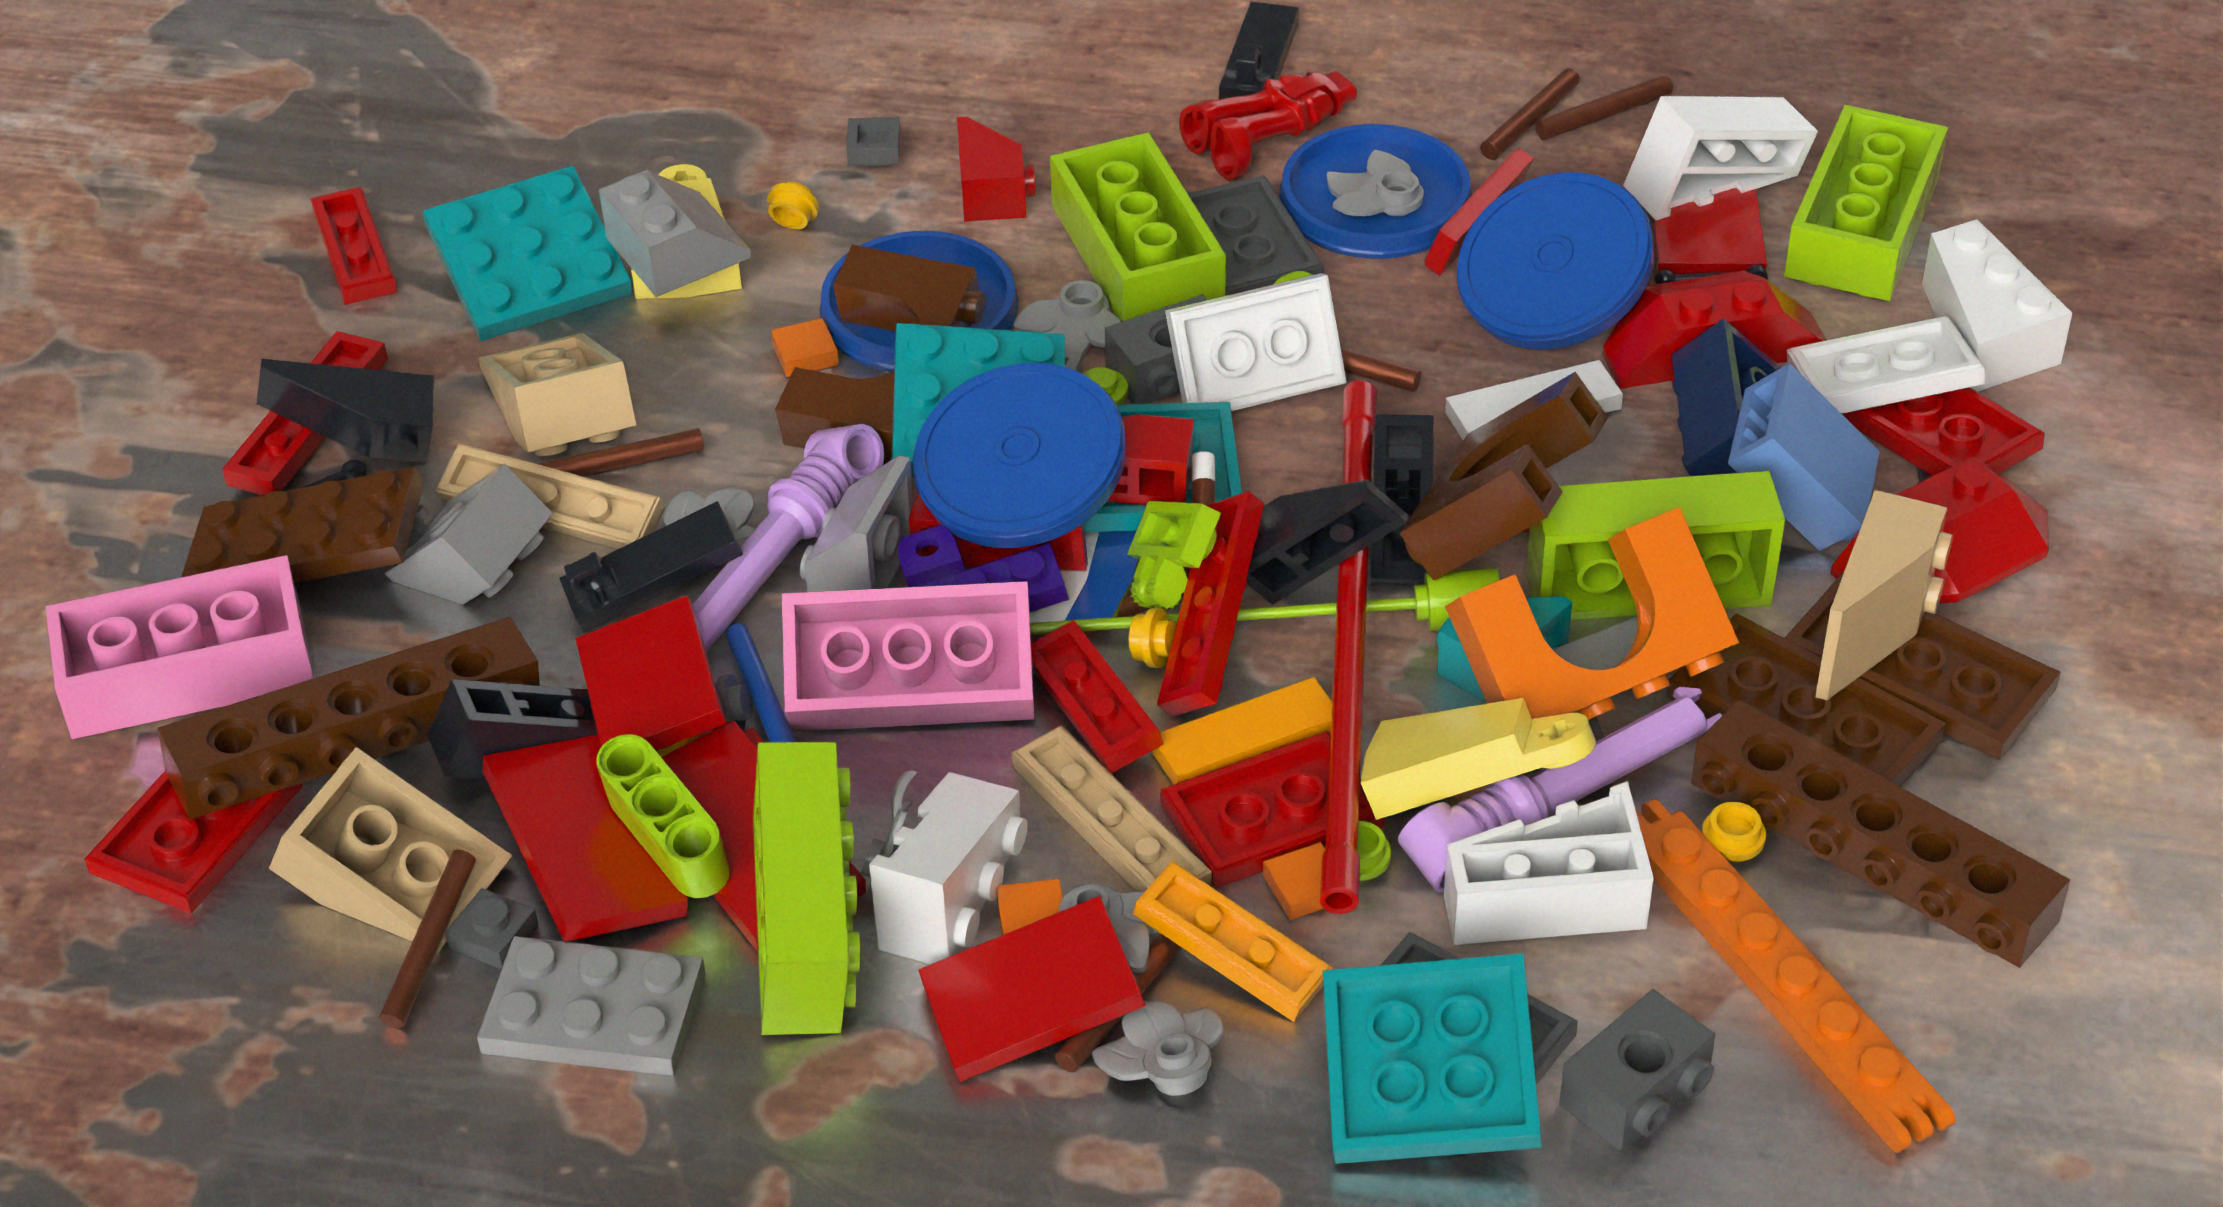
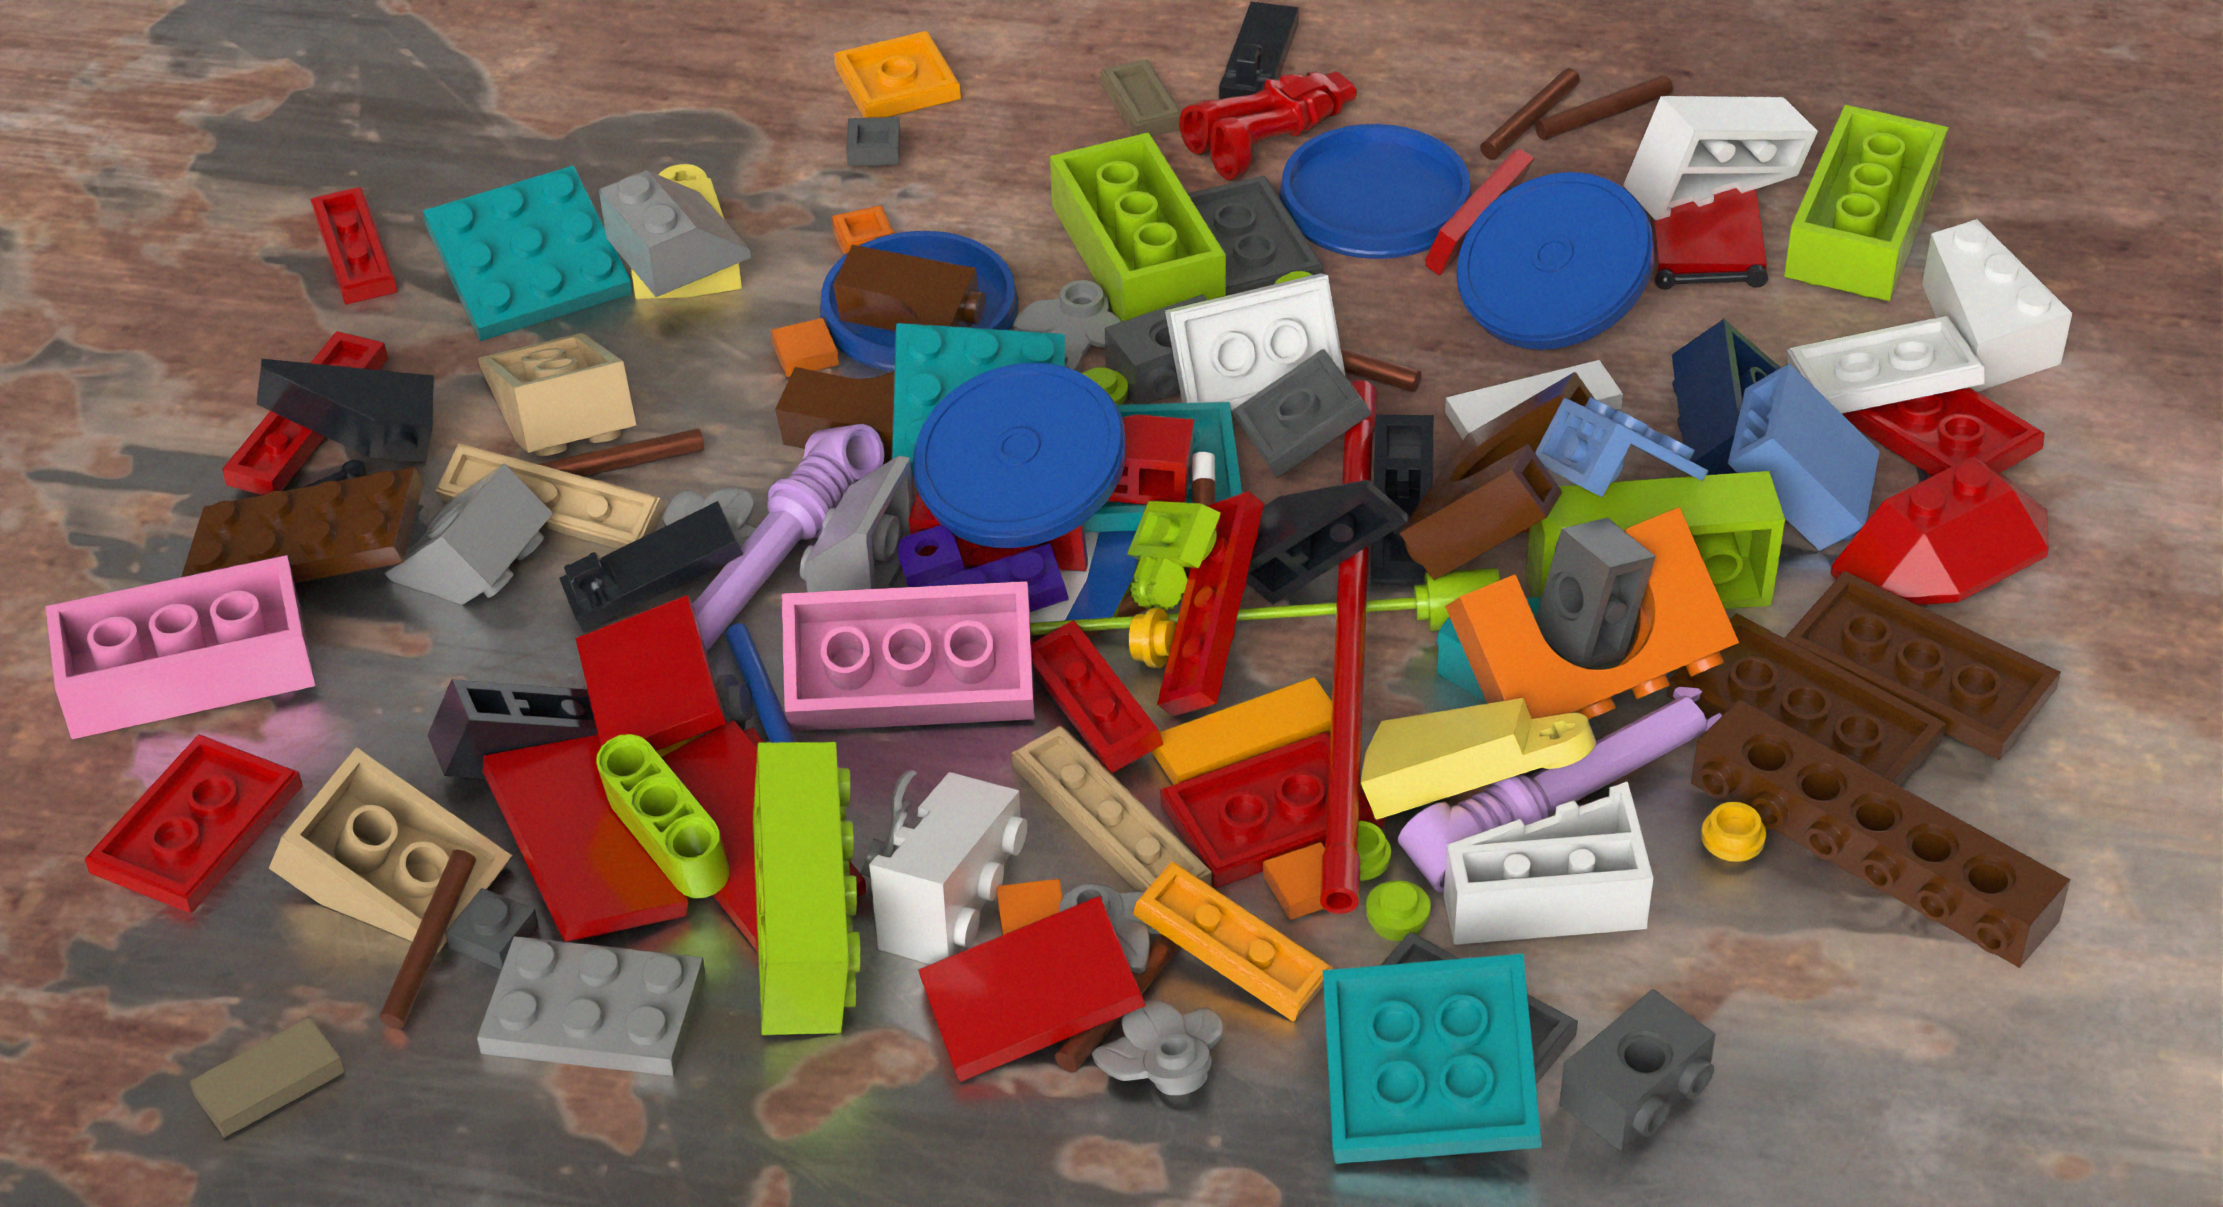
(266, 1077): none -> dark tan tile
(319, 722): reddish brown brick -> none
(792, 205): yellow plate -> none
(860, 227): none -> orange tile
(897, 76): none -> light orange tile
(992, 173): red slope -> none
(1141, 98): none -> dark tan tile
(1301, 412): none -> dark grey tile
(1384, 187): light grey plate -> none
(1397, 909): none -> lime plate
(1591, 444): none -> medium blue bracket
(1593, 593): none -> dark grey brick
(1681, 310): red wedge -> none
(1791, 982): orange hinge -> none
(1884, 587): tan slope -> none

